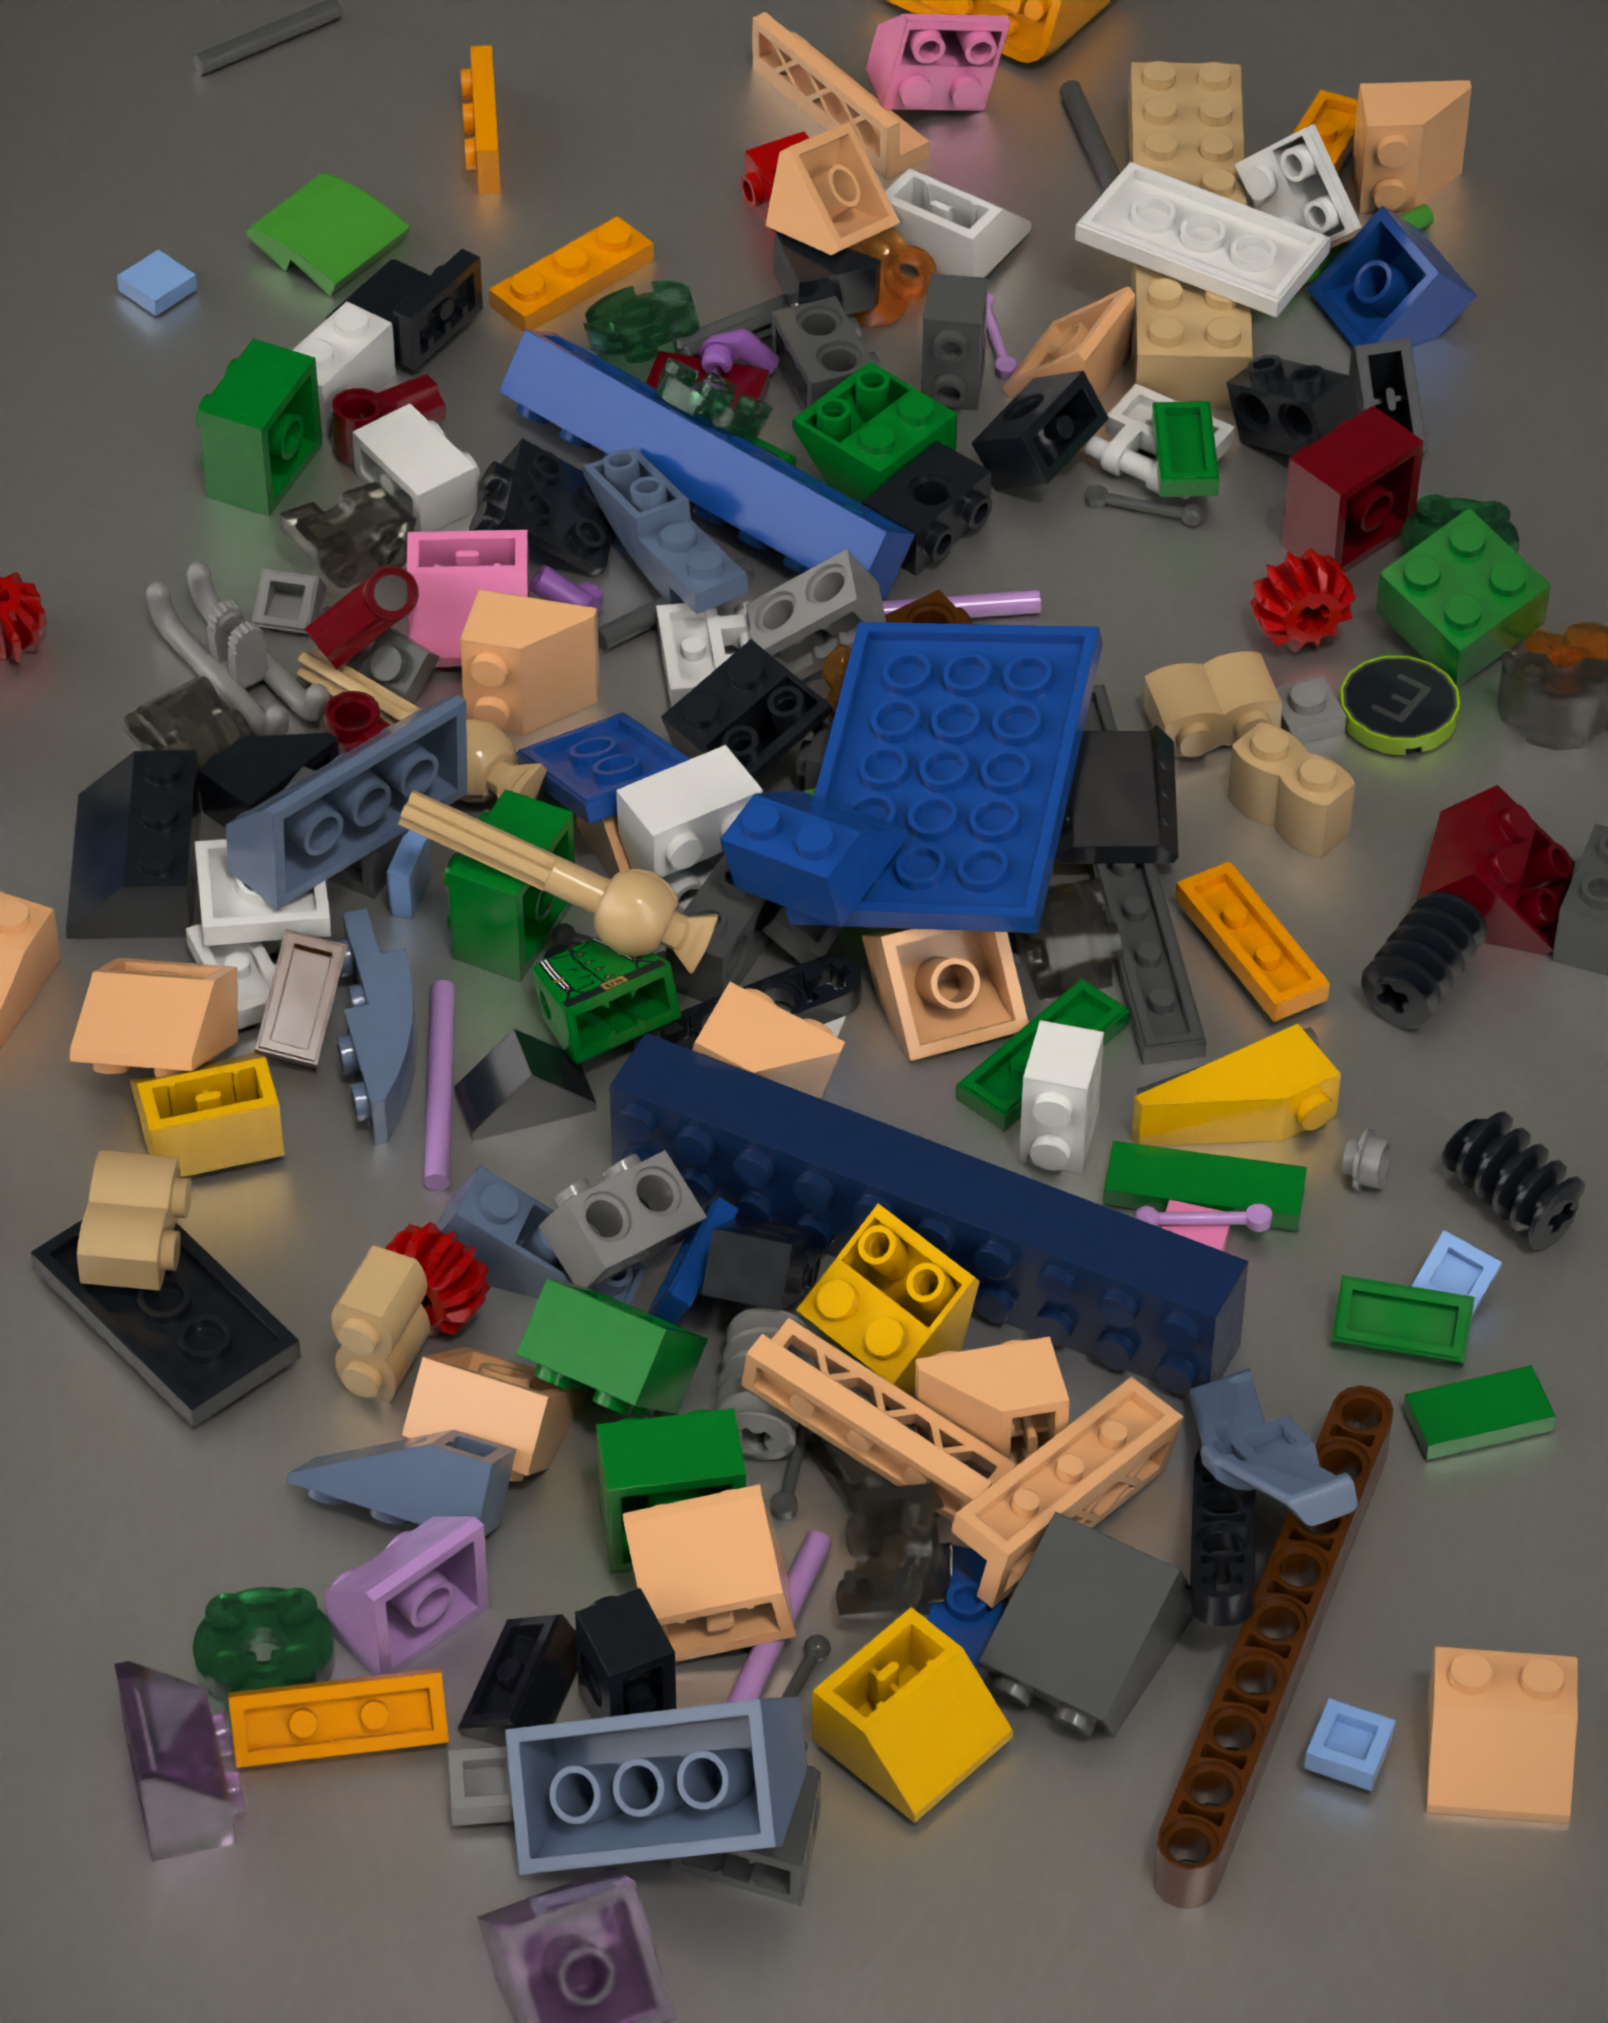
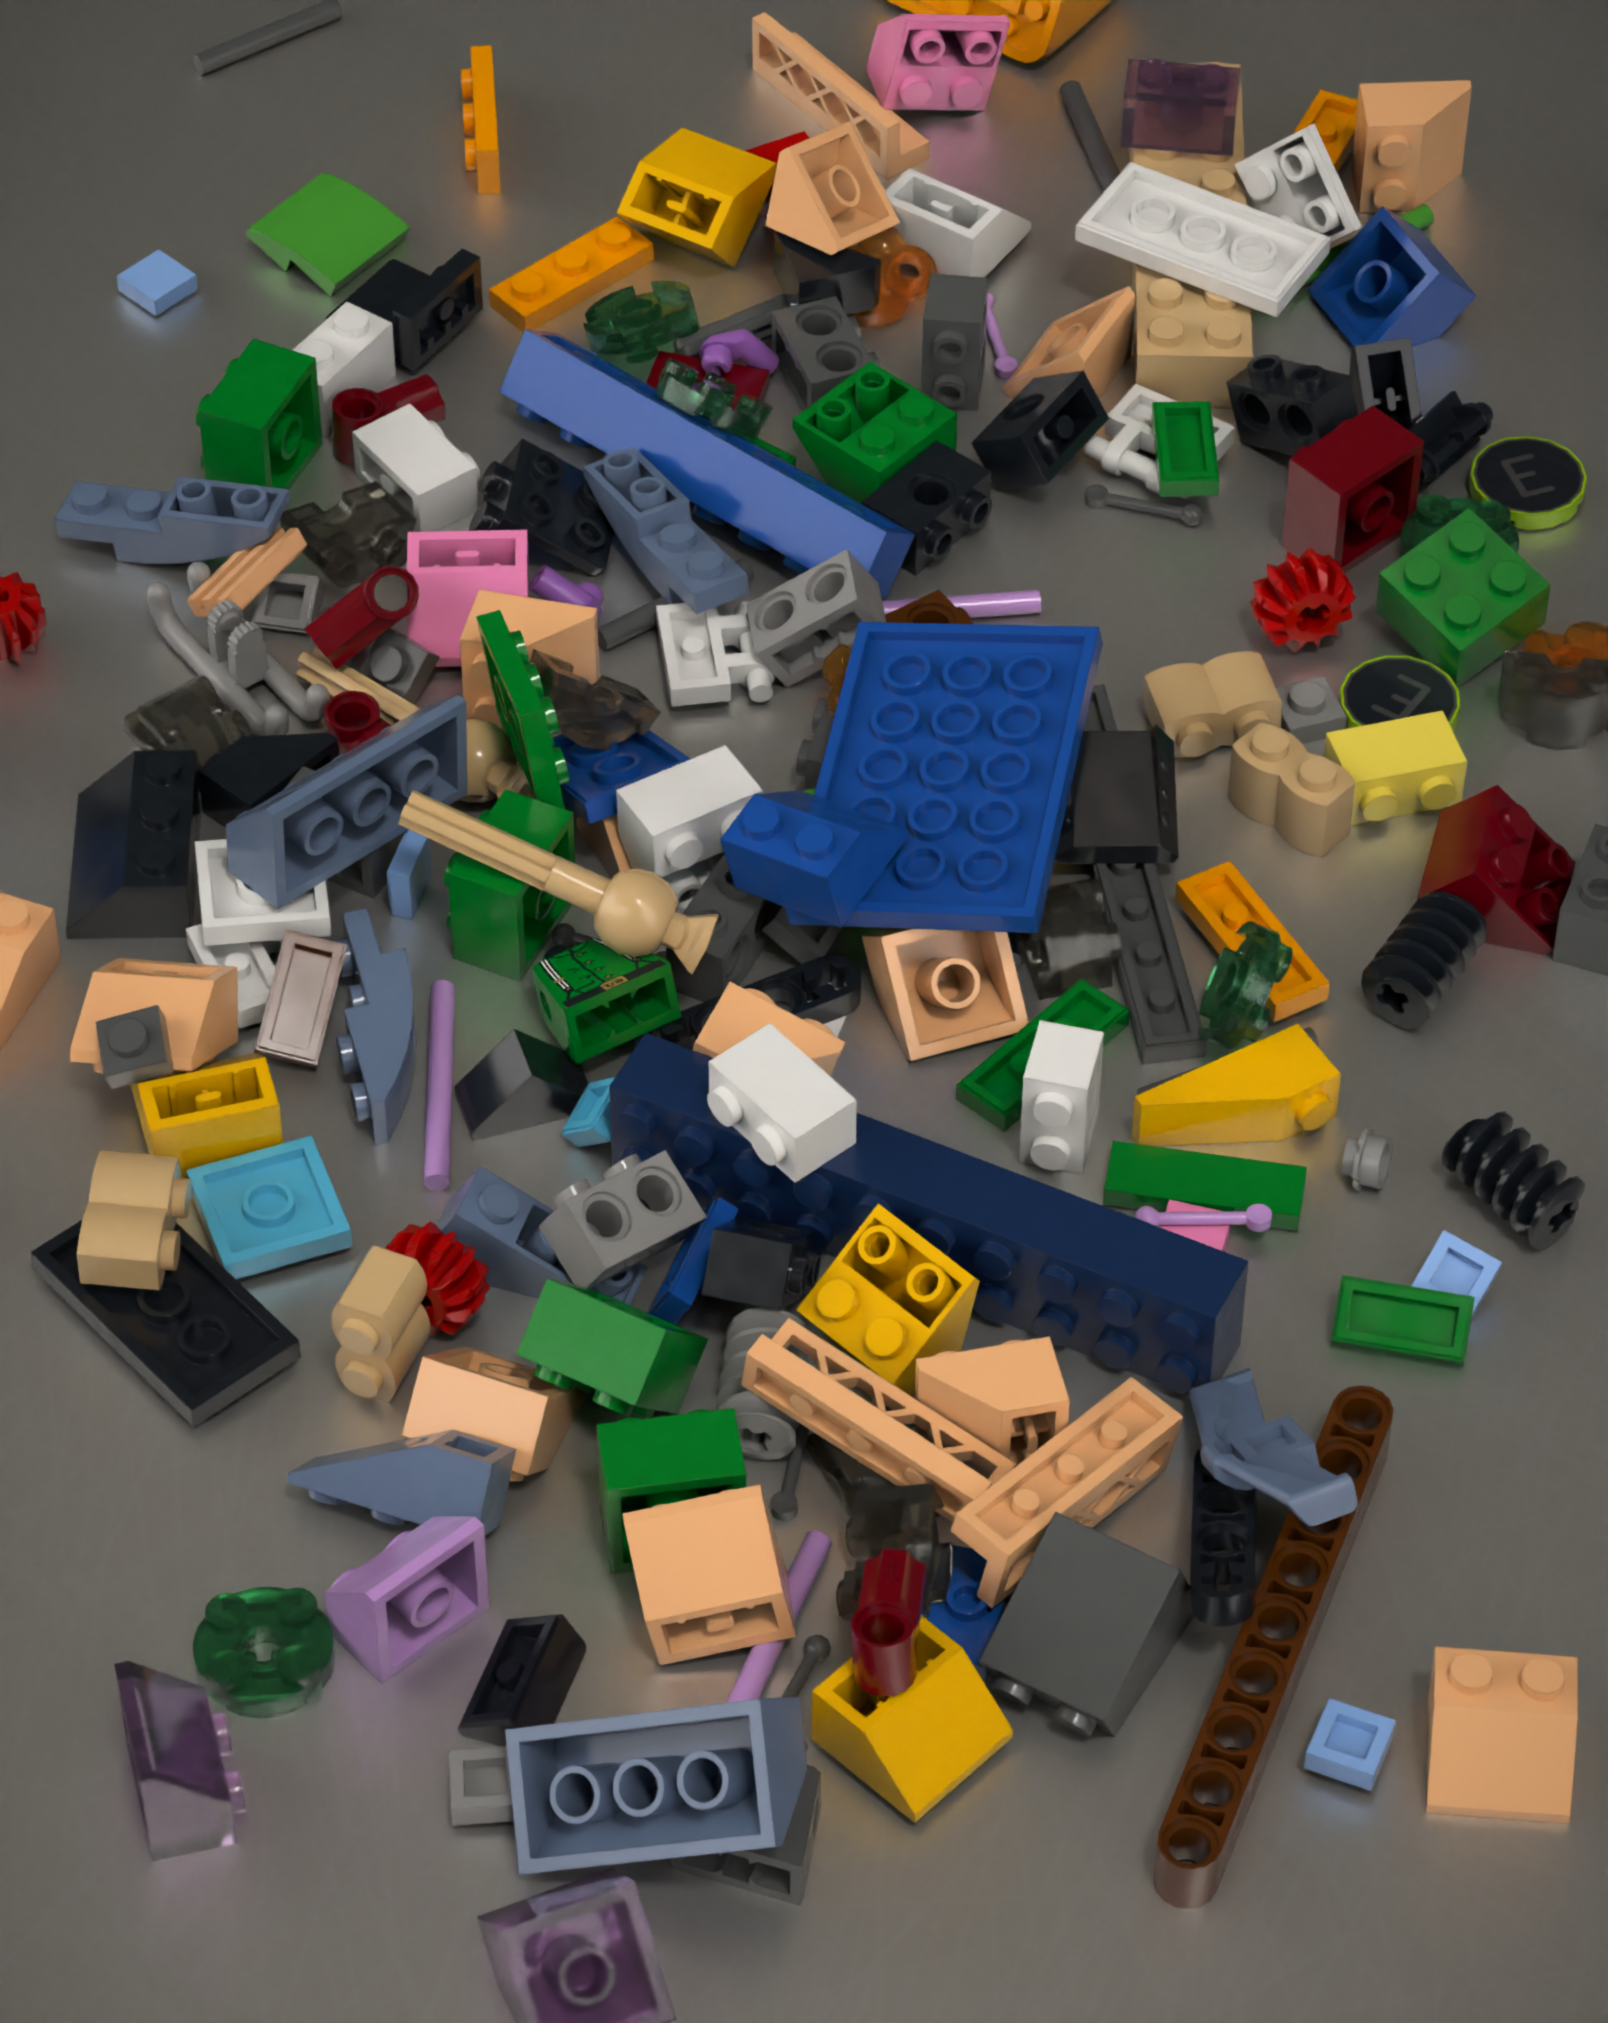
(134, 1046): none -> dark grey plate
(186, 525): none -> sand blue slope
(248, 572): none -> light nougat tile
(269, 1208): none -> medium azure plate
(338, 1717): light orange plate -> none
(523, 709): none -> green plate
(590, 1119): none -> medium azure tile
(595, 712): none -> clear smoke cylinder
(624, 1658): black brick -> none
(698, 195): none -> yellow slope
(749, 707): black slope -> none
(781, 1103): none -> white brick
(888, 1623): none -> dark red piece
(1180, 107): none -> slope
(1241, 987): none -> clear green plate
(1400, 766): none -> light yellow brick
(1448, 434): none -> black hinge
(1479, 1412): green tile -> none
(1532, 478): none -> black tile

